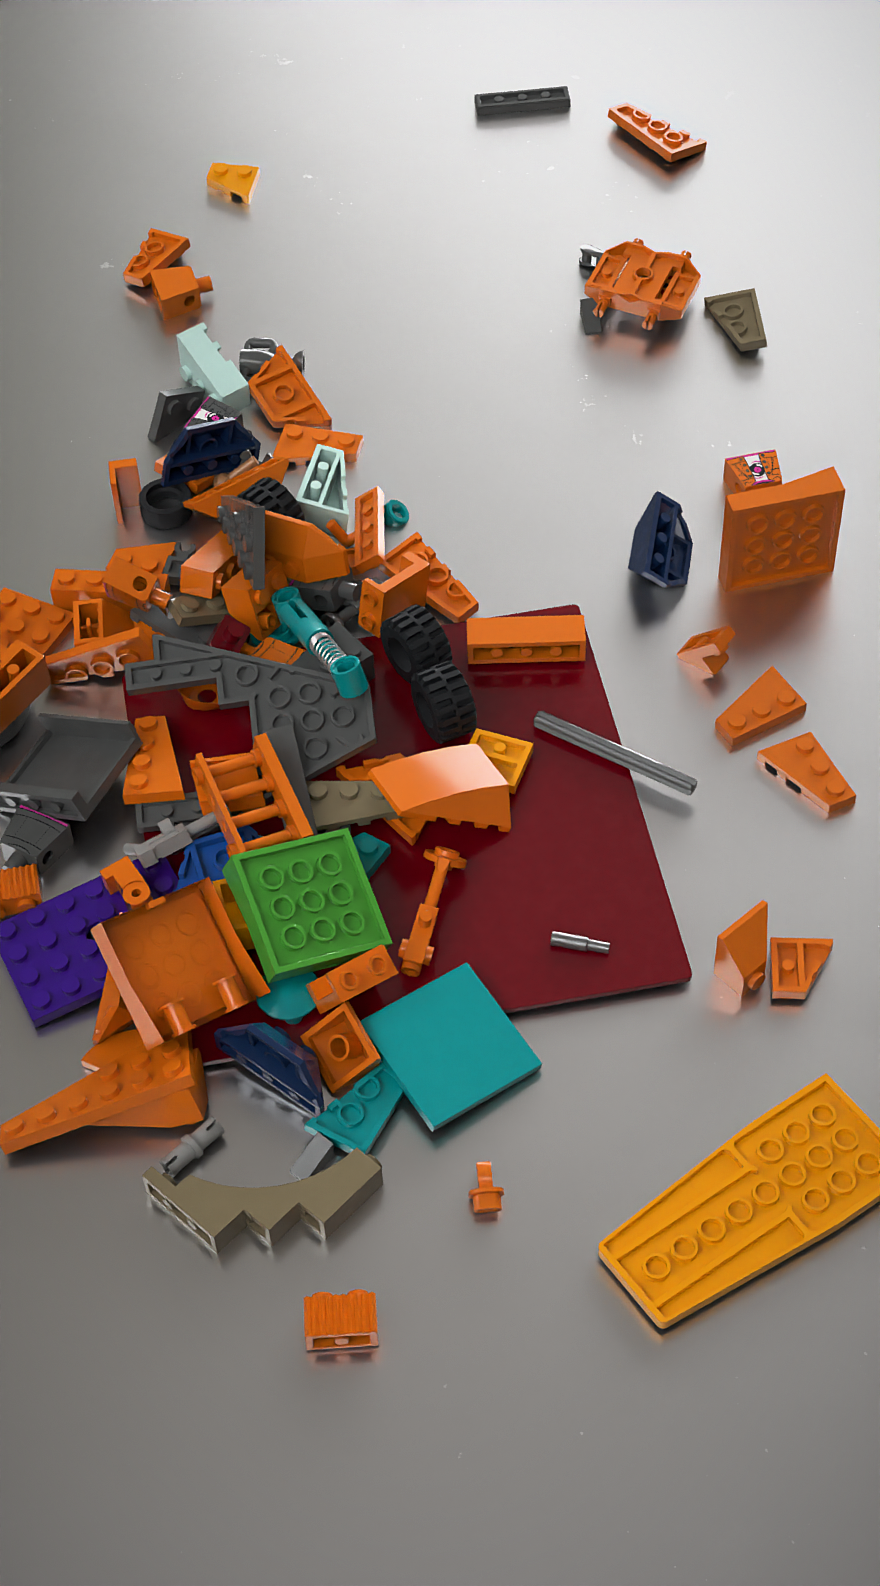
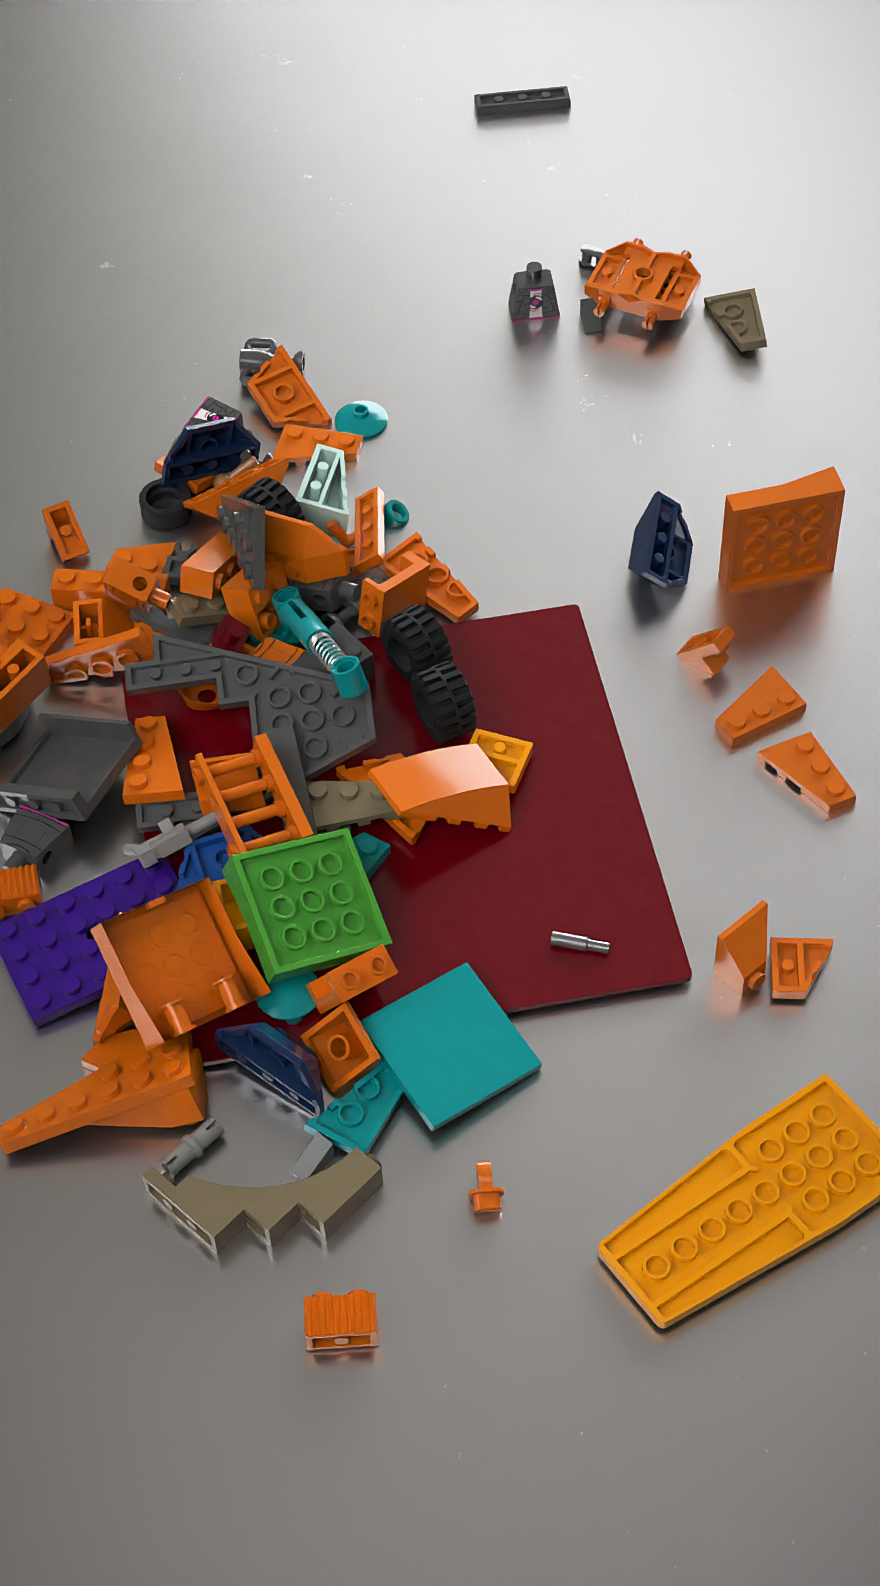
(65, 531): none -> orange slope
(124, 485): orange panel -> none
(126, 879): orange leg -> none
(155, 253): orange wing -> none
(174, 409): dark grey wing -> none
(178, 290): orange torso -> none
(207, 368): light aqua wedge -> none
(234, 179): light orange wing -> none
(361, 419): none -> teal dish
(417, 949): orange piece -> none
(533, 294): none -> dark grey torso
(560, 638): orange brick -> none
(615, 753): dark grey axle -> none
(655, 133): orange wing -> none
(752, 471): orange torso -> none

